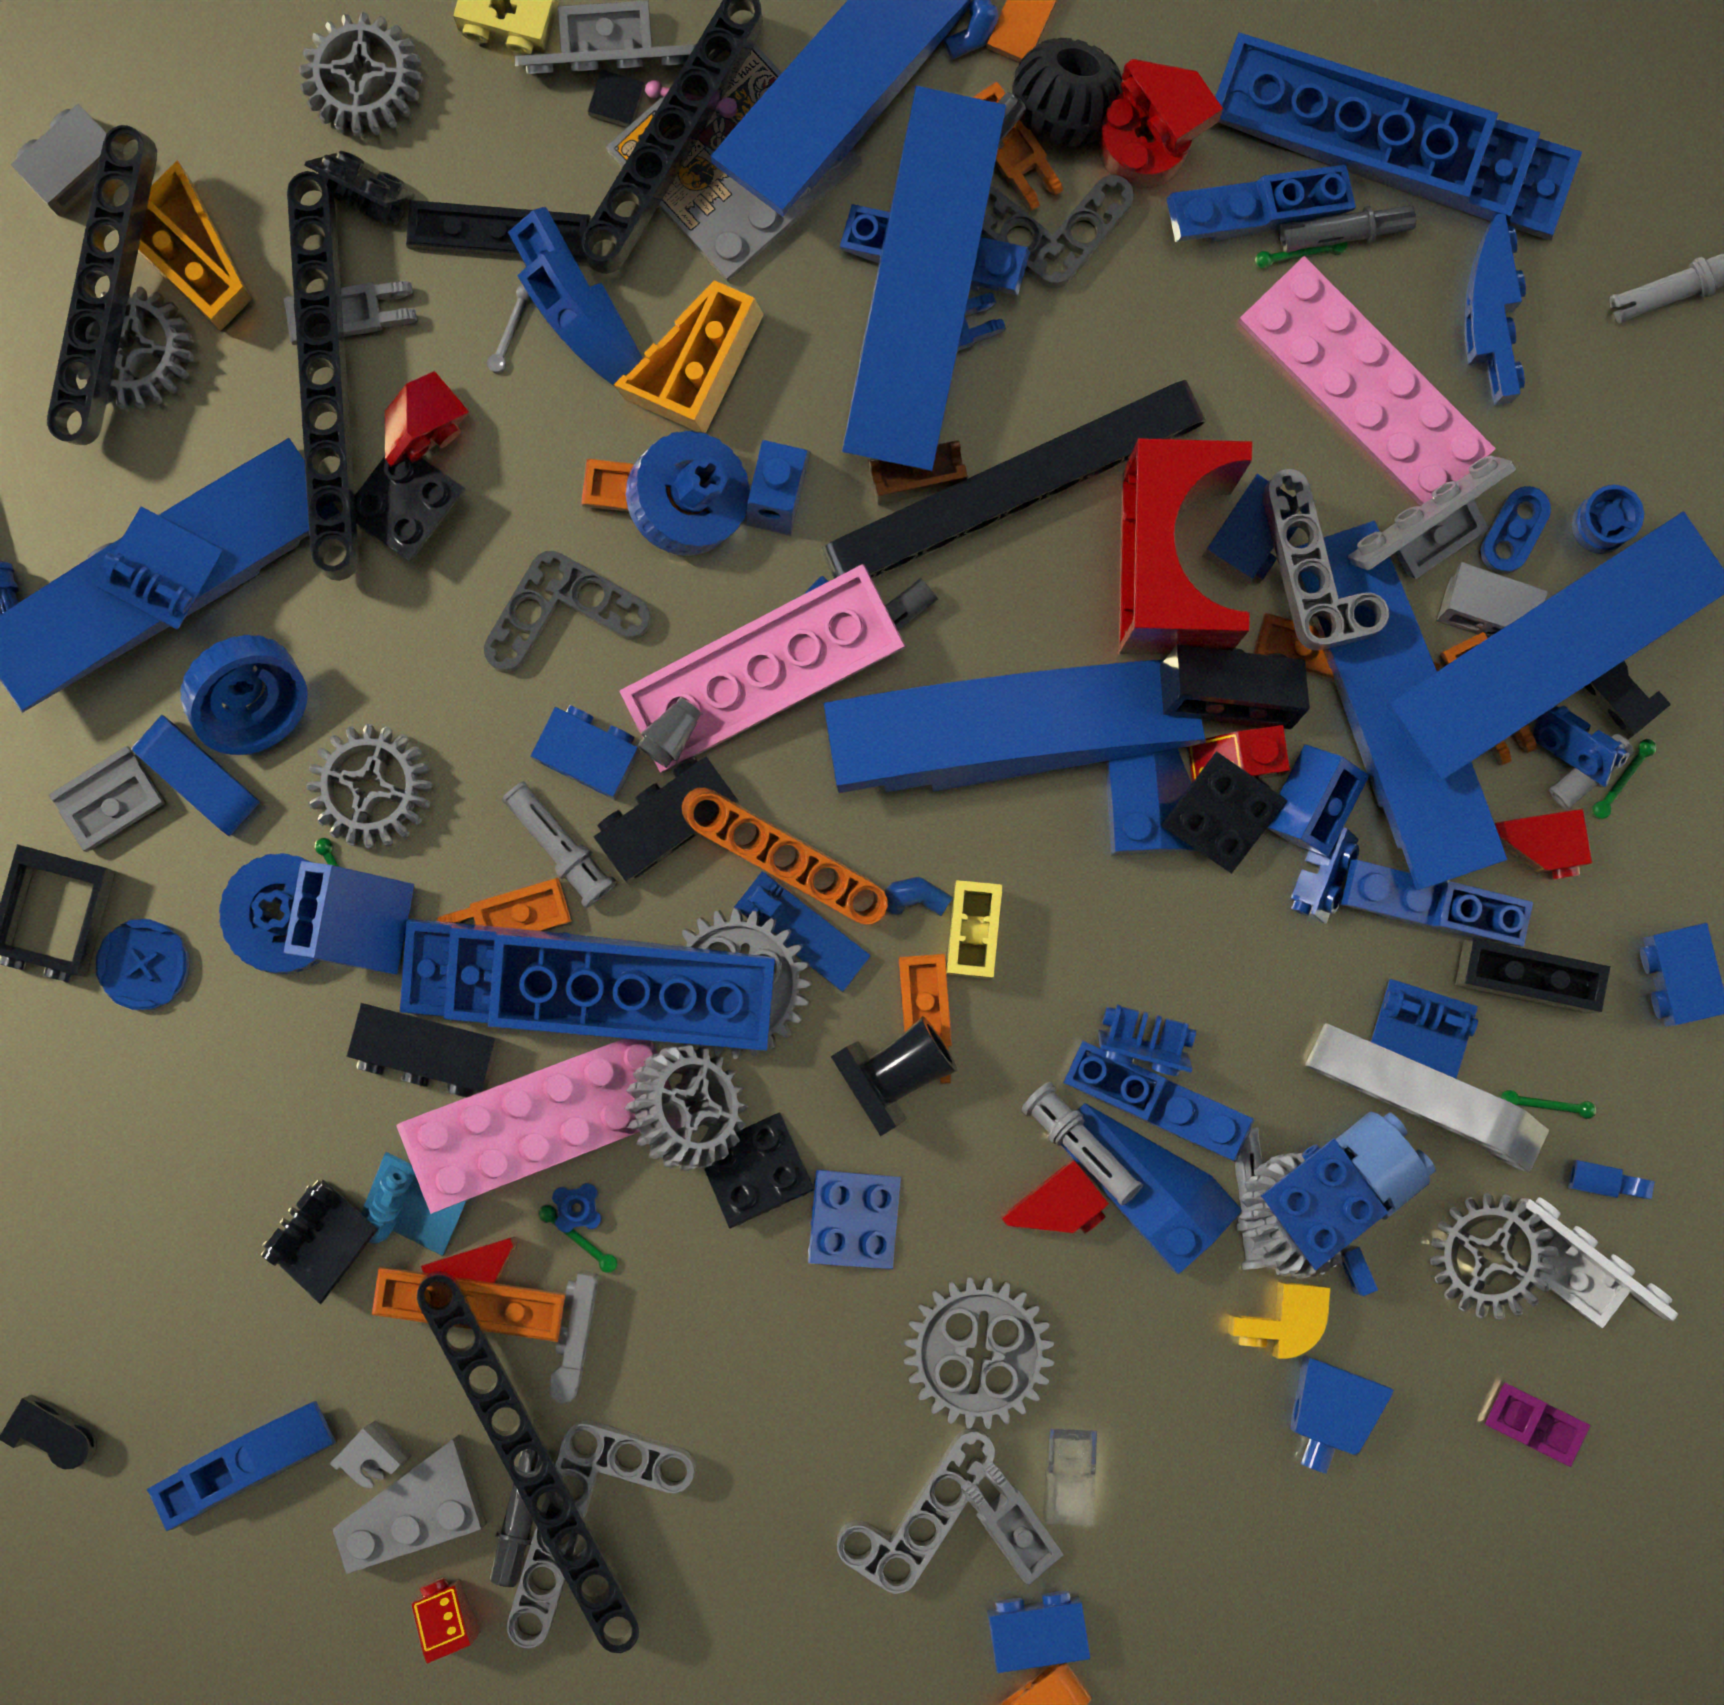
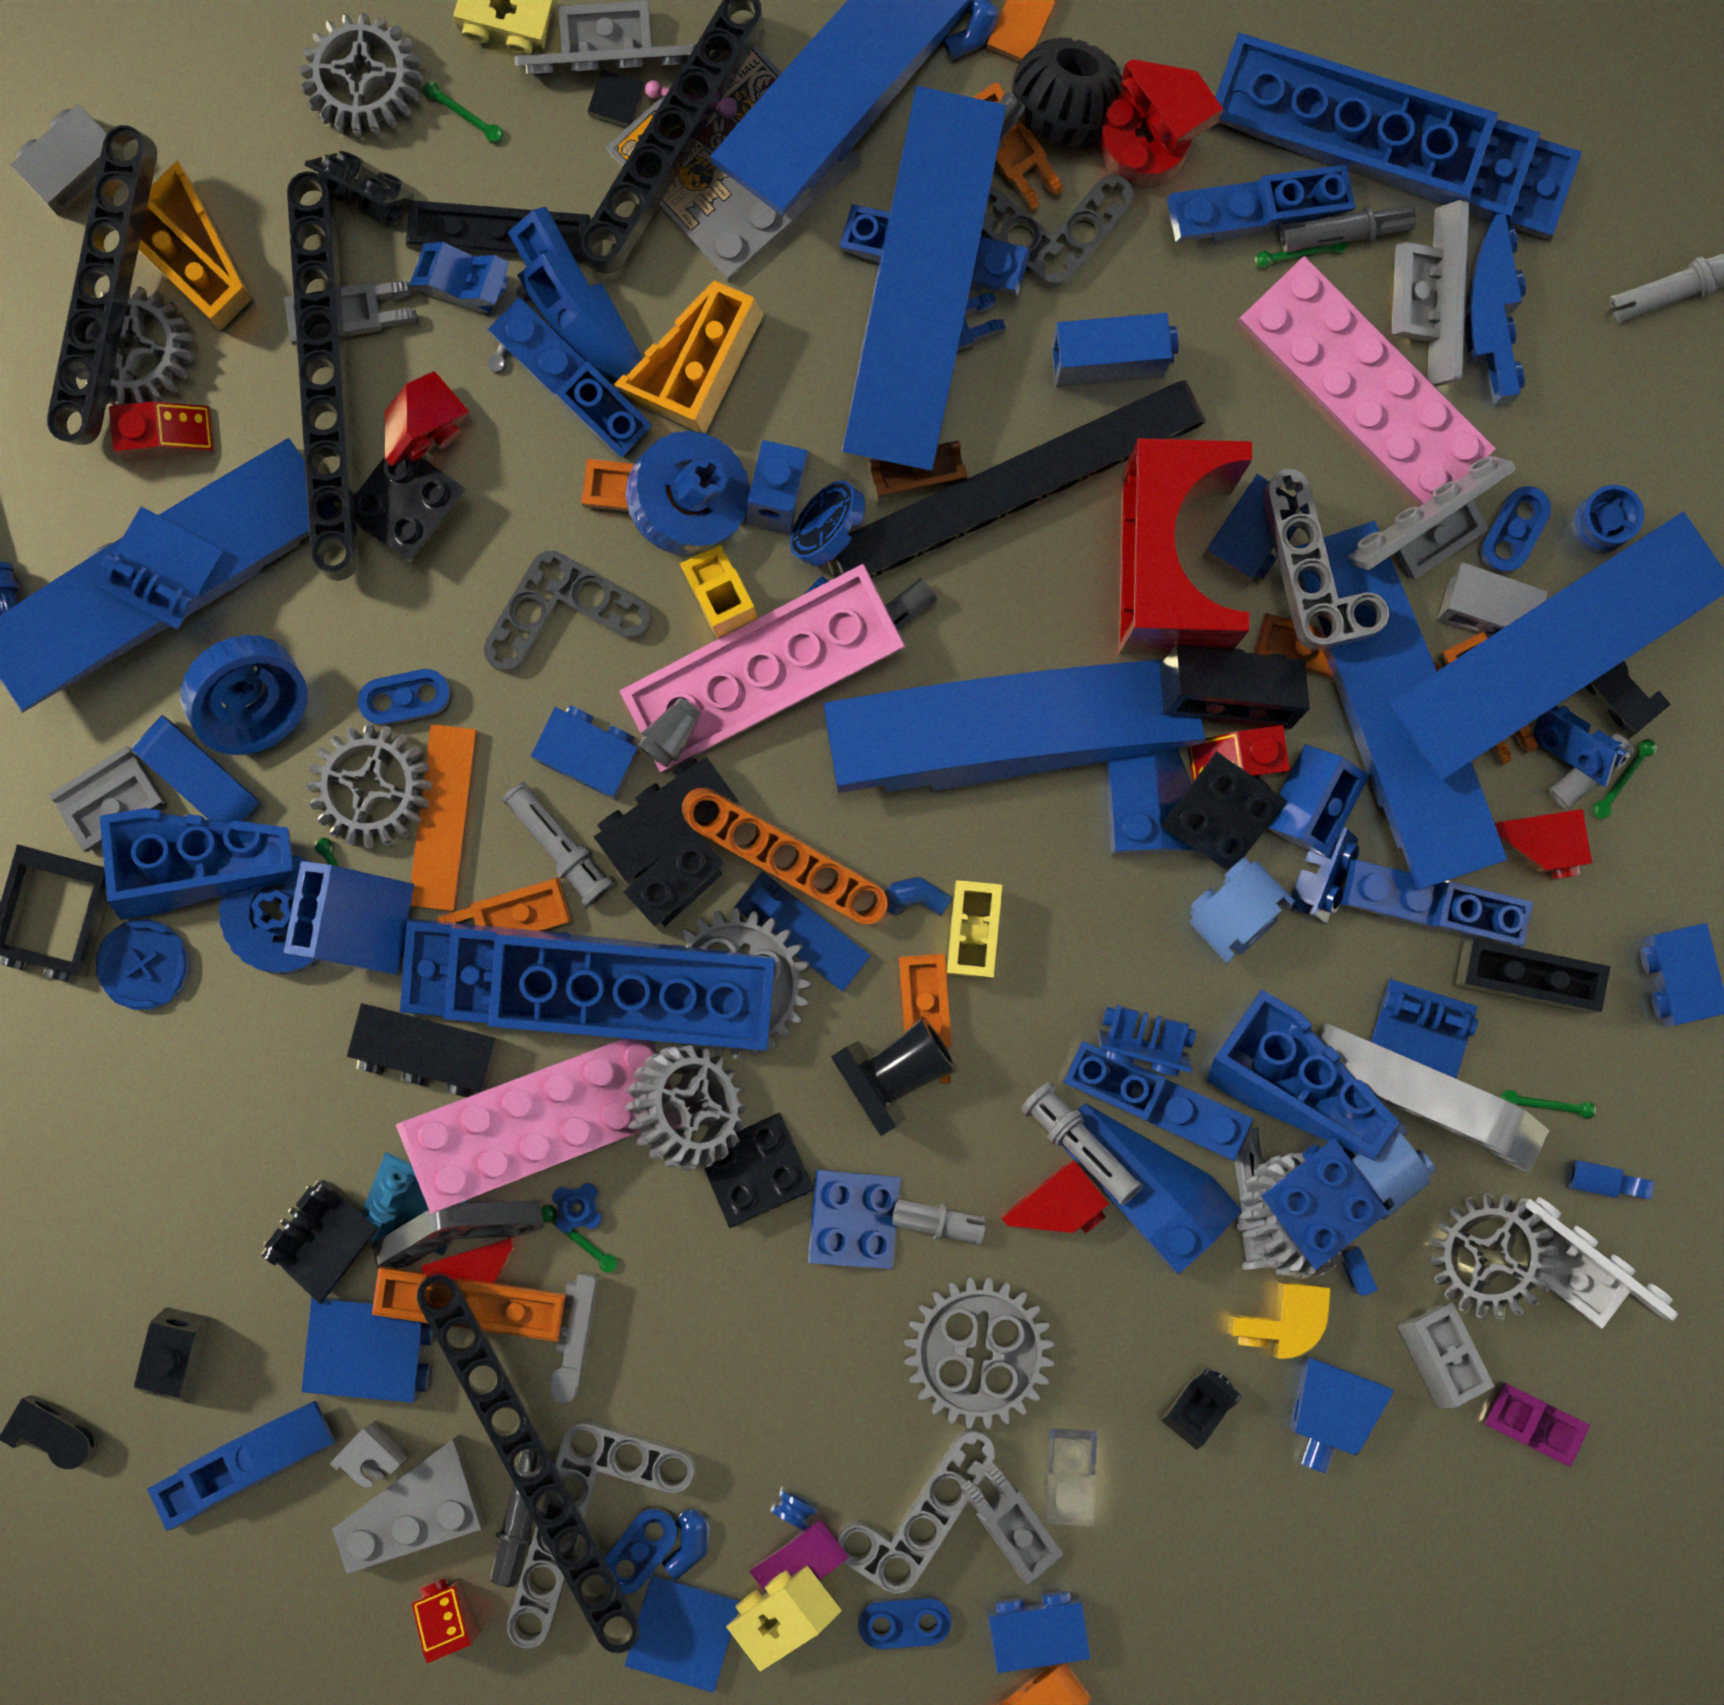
(160, 430): none -> red slope
(172, 1354): none -> black torso
(177, 861): none -> blue wedge
(364, 1353): none -> blue brick
(405, 697): none -> blue plate
(444, 821): none -> orange tile
(458, 1221): none -> dark grey beam
(460, 277): none -> blue brick
(492, 132): none -> green hinge
(569, 378): none -> blue slope
(641, 1549): none -> blue plate
(682, 1633): none -> blue tile
(687, 865): none -> black window
(693, 1544): none -> blue arm
(719, 591): none -> yellow brick
(782, 1618): none -> light yellow brick
(793, 1509): none -> blue bush
(810, 1548): none -> magenta slope
(825, 521): none -> tile
(904, 1622): none -> blue plate
(939, 1221): none -> light grey axle
(1113, 349): none -> blue brick
(1201, 1407): none -> black bracket
(1240, 909): none -> medium blue brick
(1291, 1075): none -> blue wedge
(1432, 292): none -> light grey bracket
(1445, 1356): none -> light grey hinge

